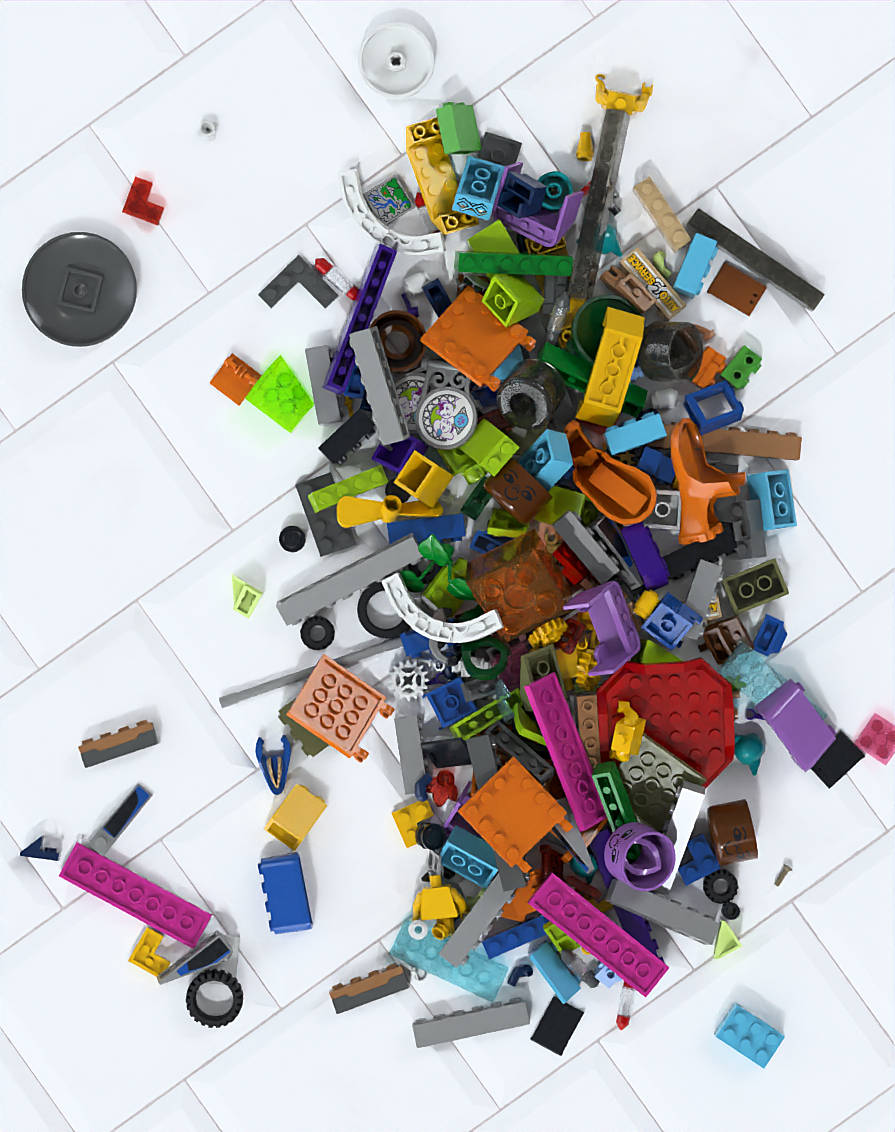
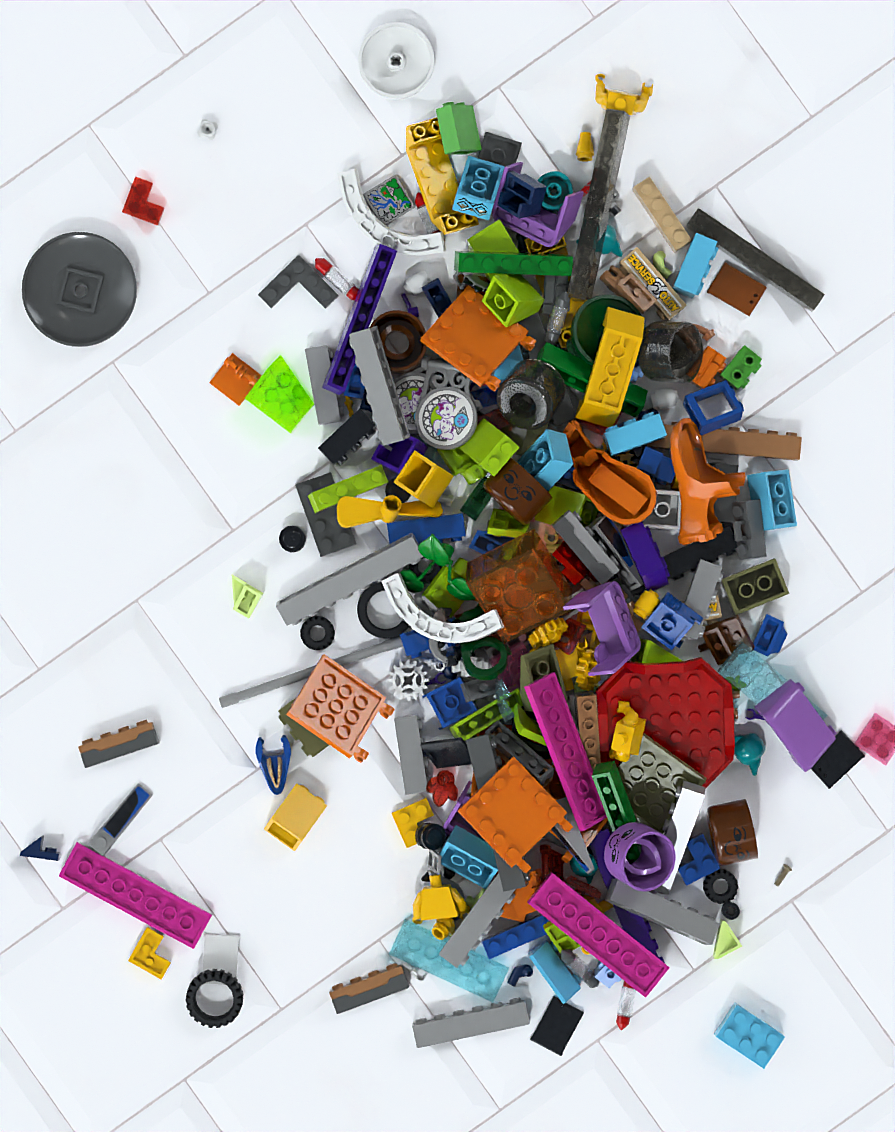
(204, 955): slope -> none
(285, 893): blue windscreen -> none
(413, 924): white brick -> none
(420, 787): dark blue arm -> none

